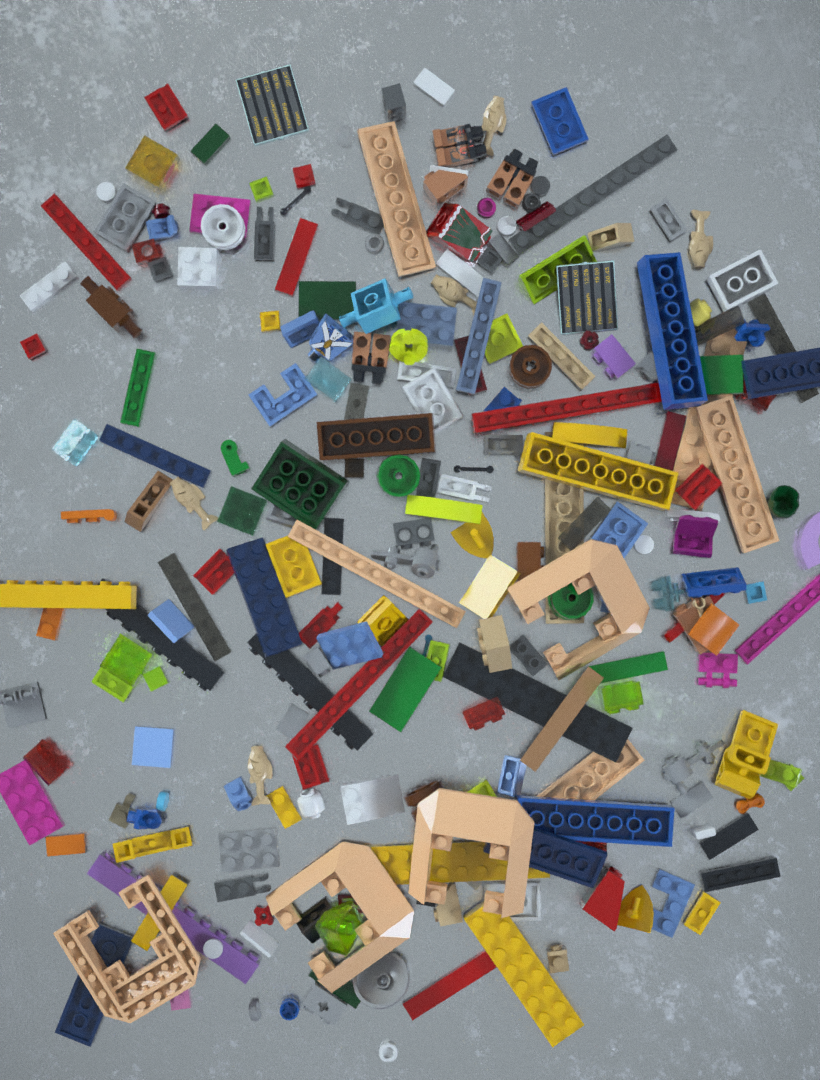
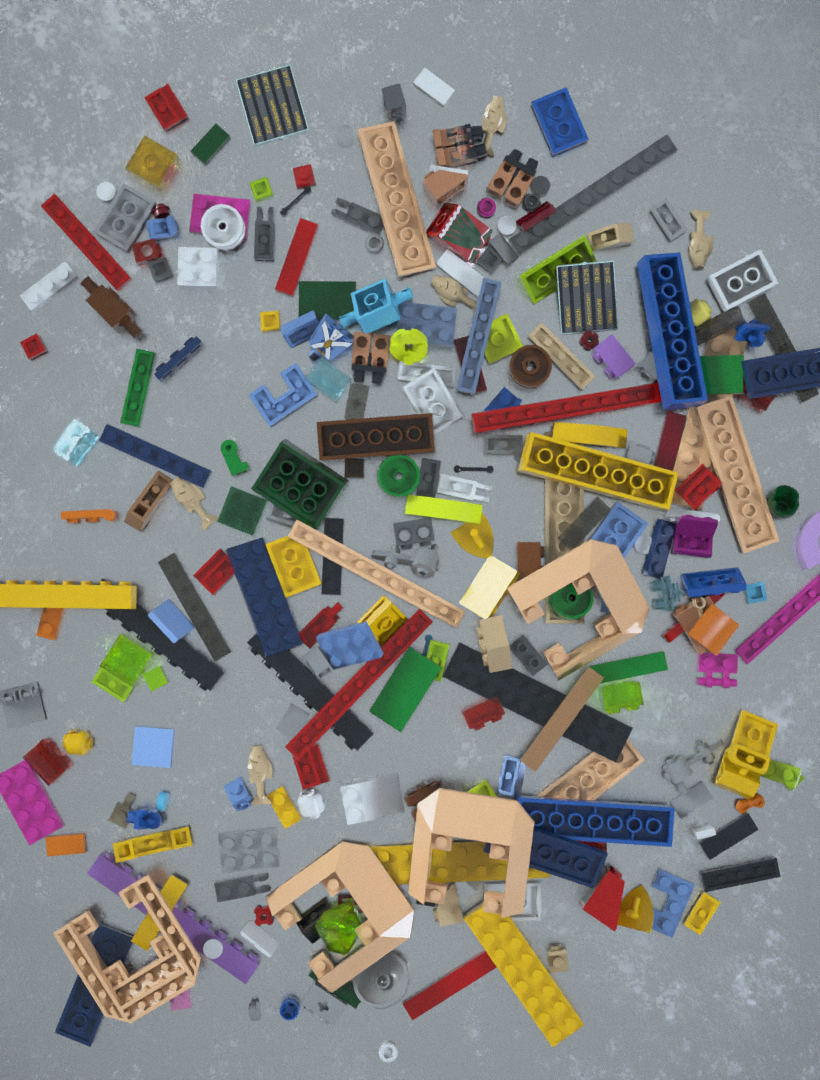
(77, 742): none -> yellow head
(178, 358): none -> dark blue plate
(659, 548): none -> dark blue plate

